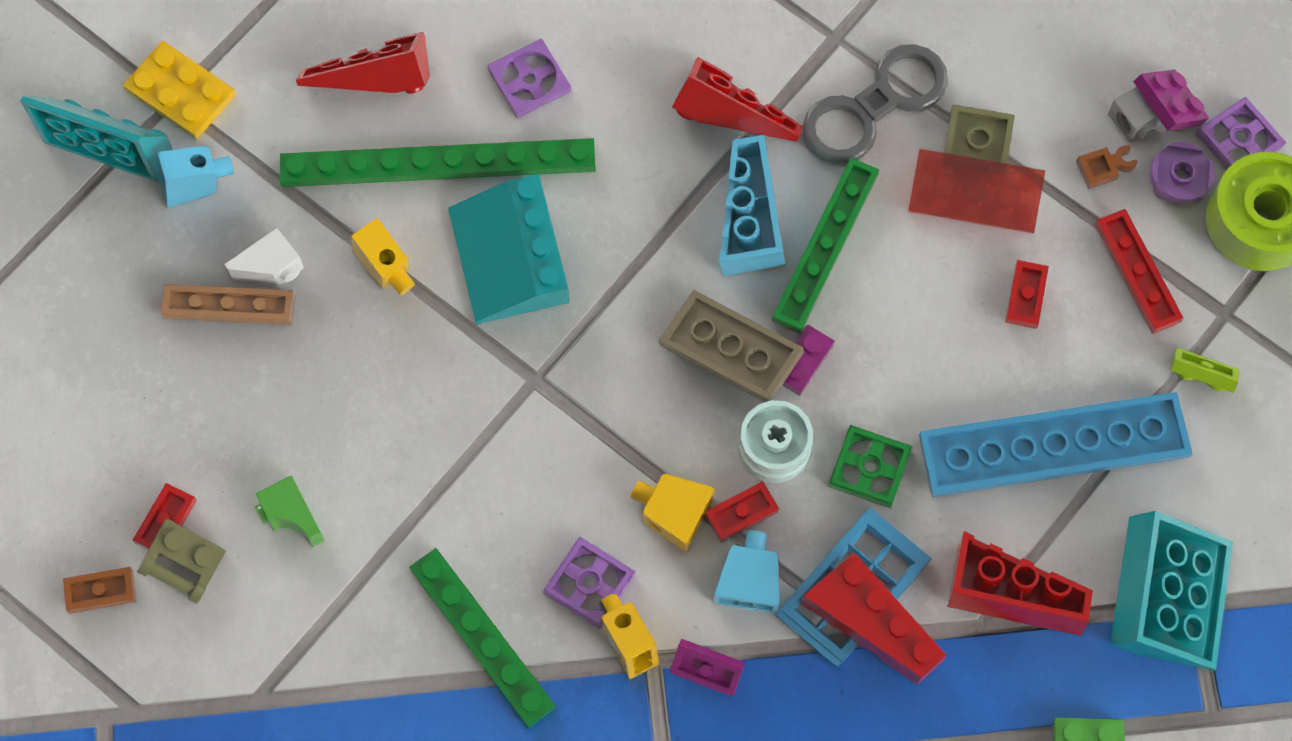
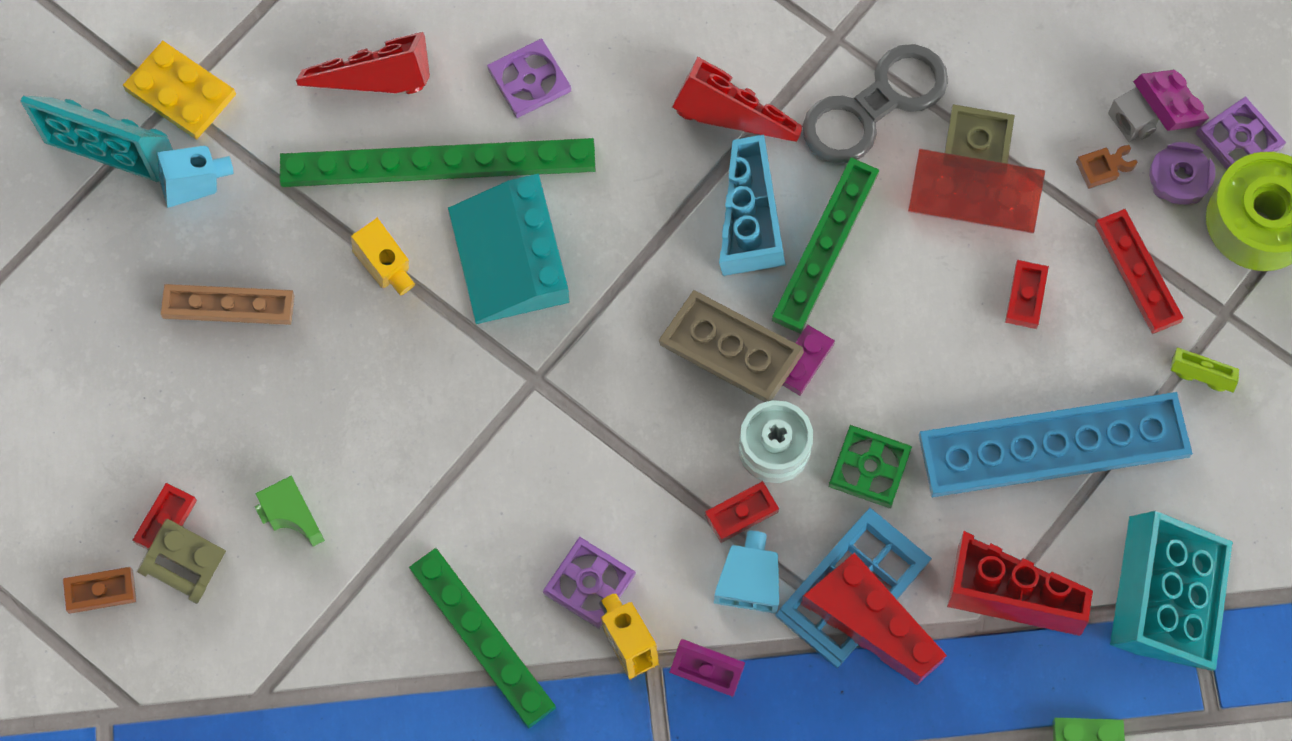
(266, 262): white slope -> none
(674, 507): yellow torso -> none

